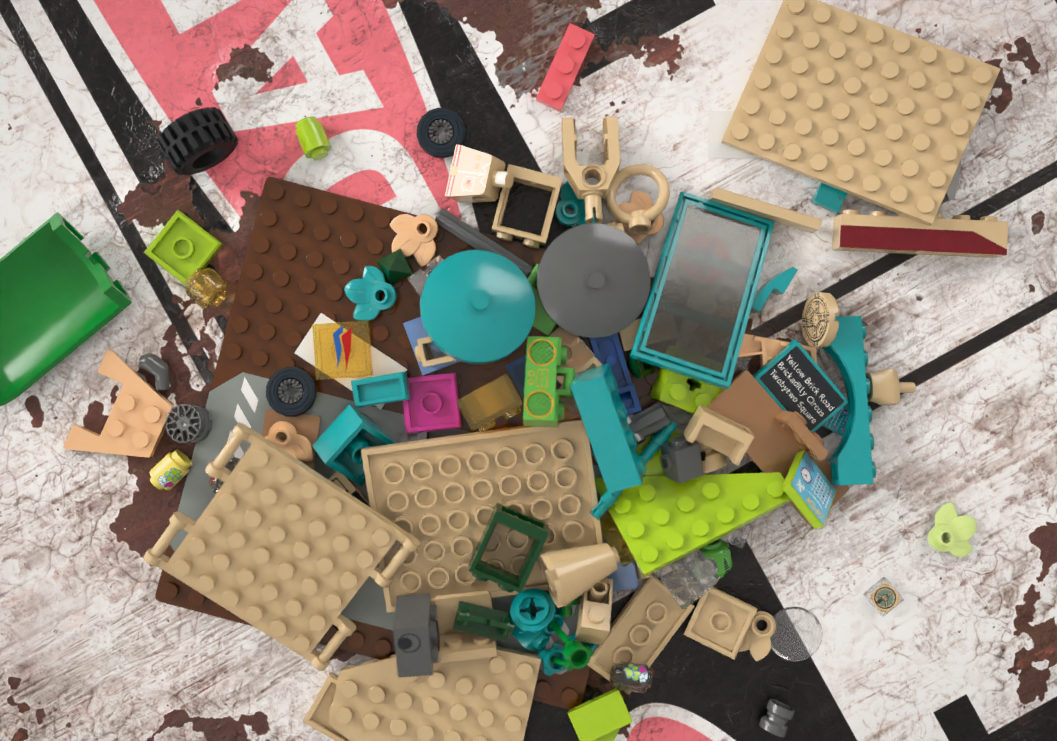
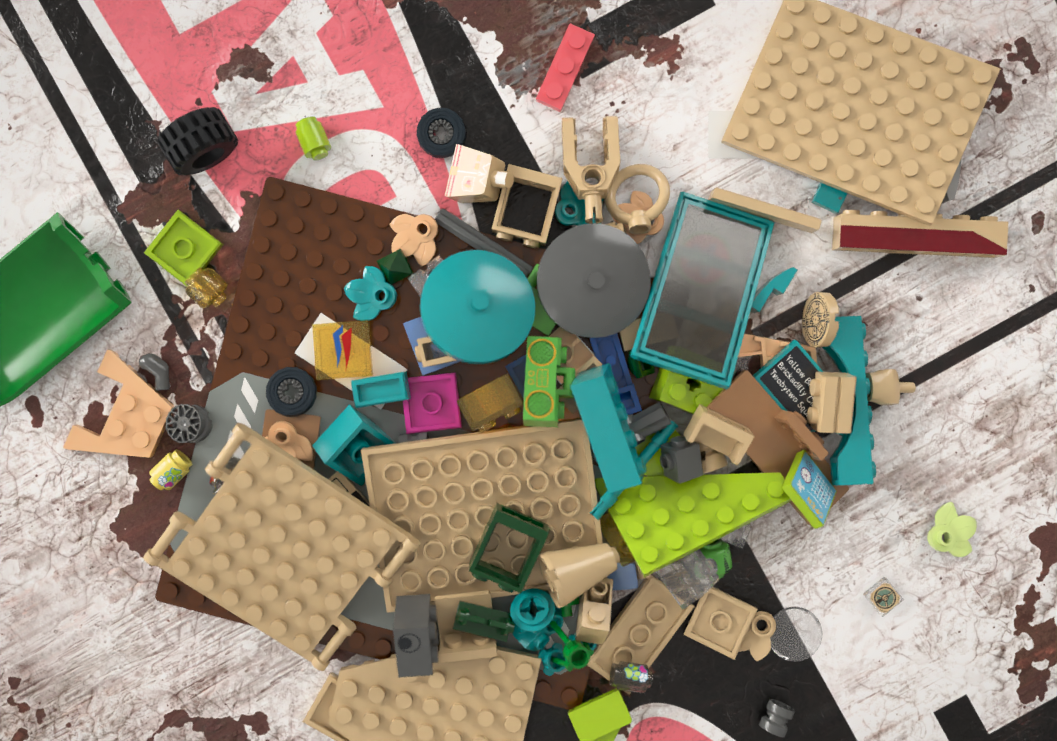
(832, 402): none -> tan brick

